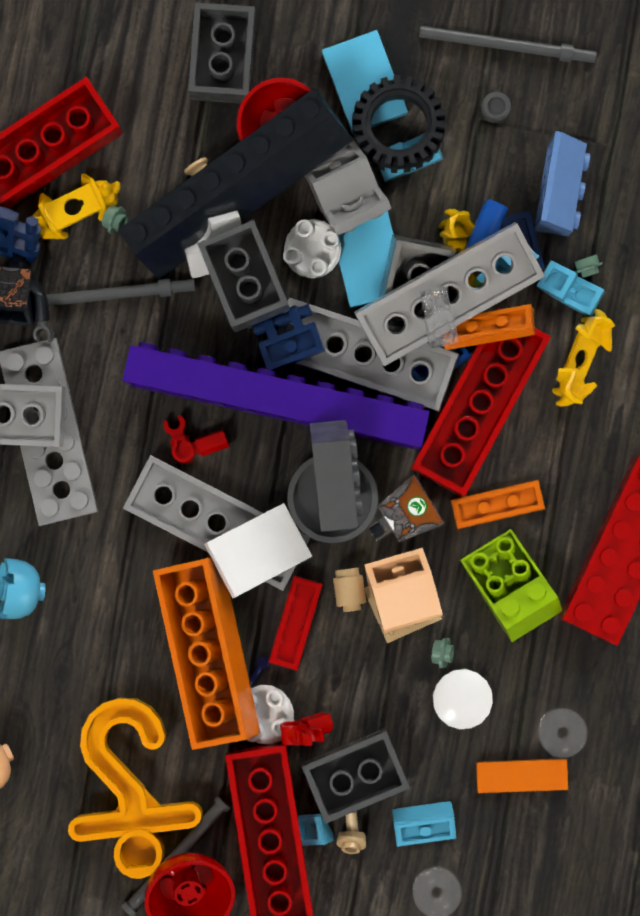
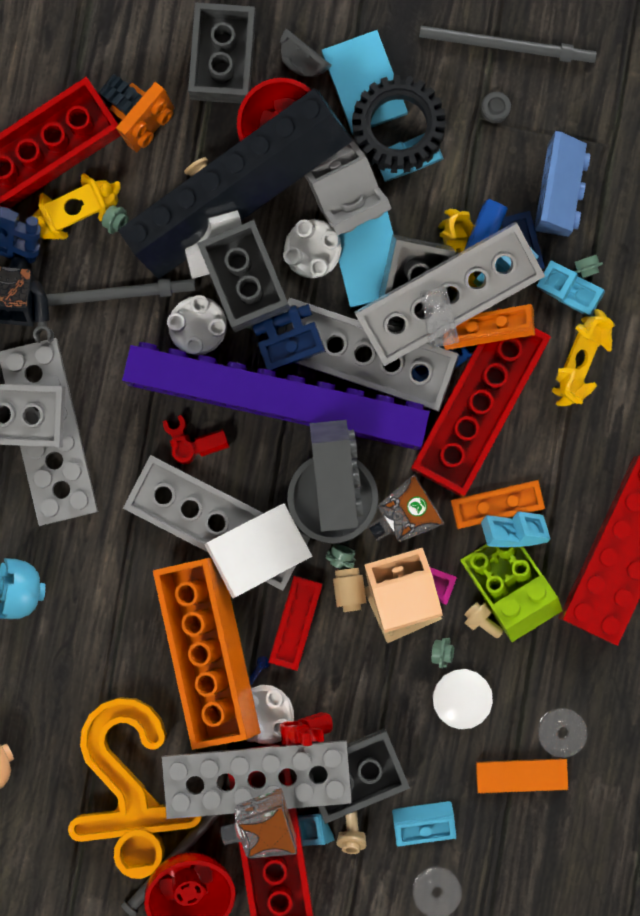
(137, 110): none -> orange plate
(197, 325): none -> white dish
(242, 762): none -> light grey plate
(262, 827): none -> clear torso
(300, 57): none -> dark grey tile
(341, 556): none -> sand green plate
(444, 584): none -> dark pink tile
(478, 616): none -> tan plate
(519, 531): none -> medium azure slope

